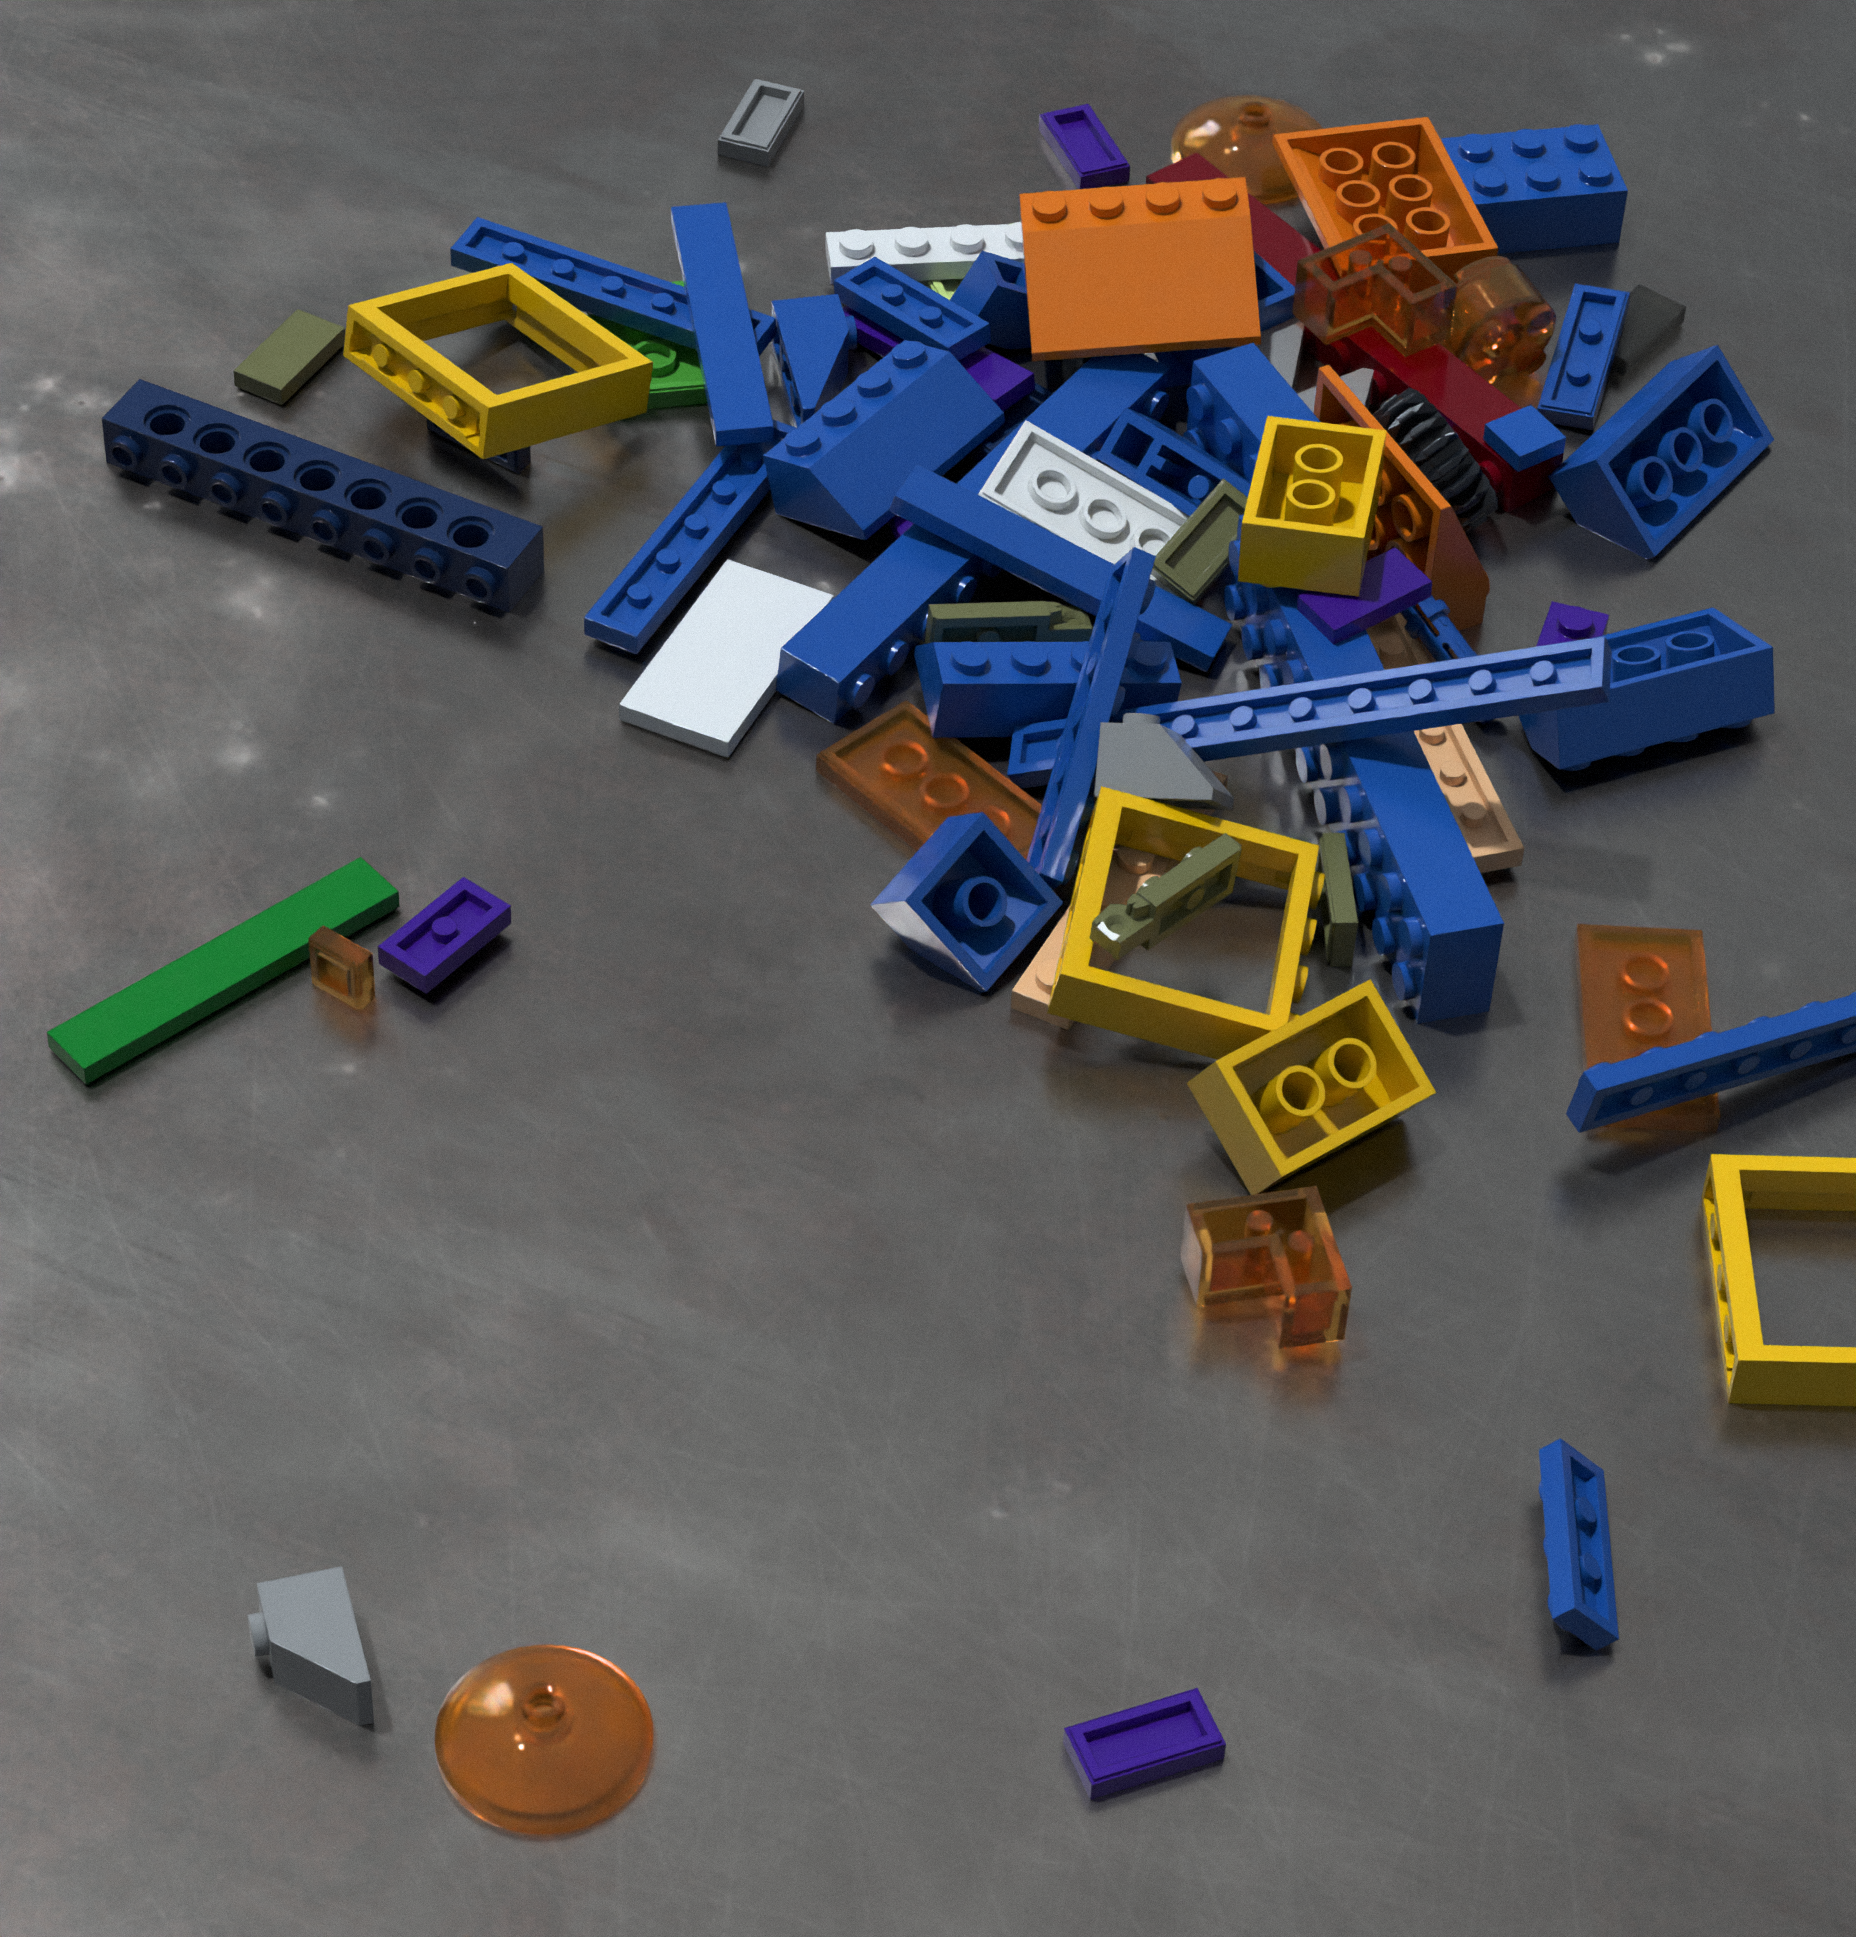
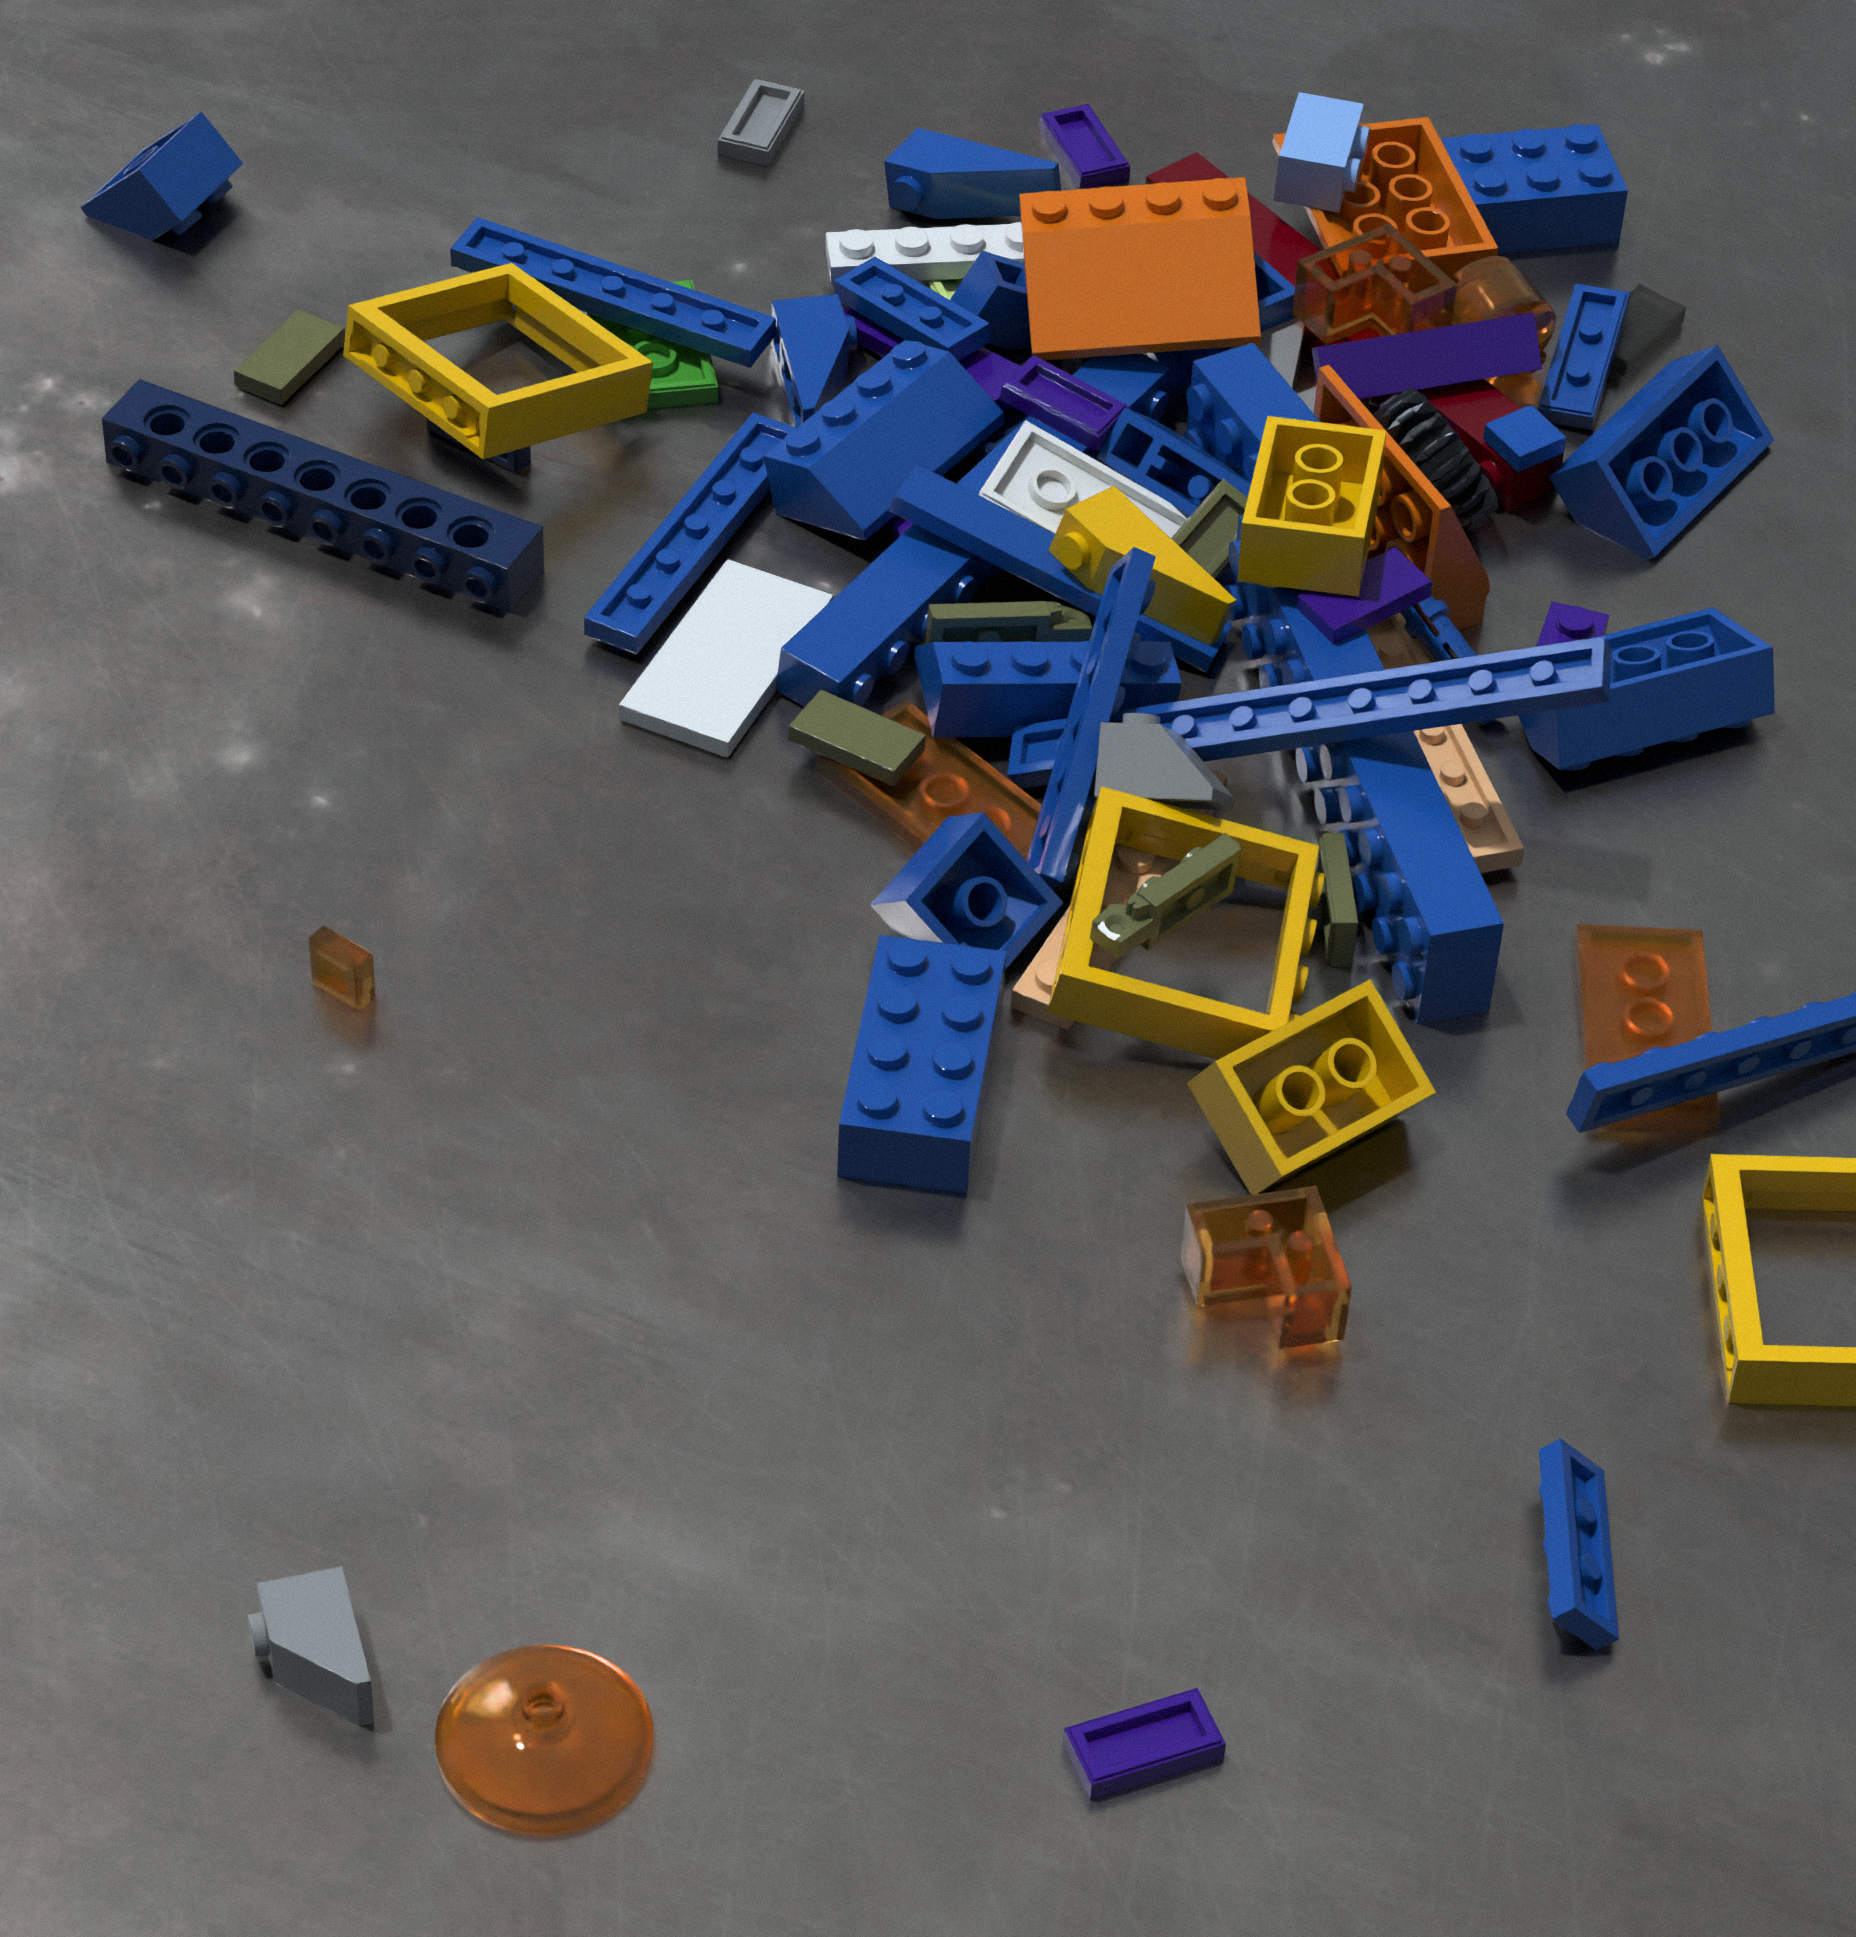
(167, 182): none -> blue slope
(219, 971): green tile -> none
(444, 935): dark purple plate -> none
(722, 325): blue tile -> none
(857, 737): none -> olive tile
(921, 1064): none -> blue brick
(963, 178): none -> blue slope
(1062, 402): none -> dark purple tile
(1106, 528): none -> yellow slope
(1238, 138): clear orange dish -> none
(1321, 152): none -> light blue brick
(1434, 356): none -> dark purple tile

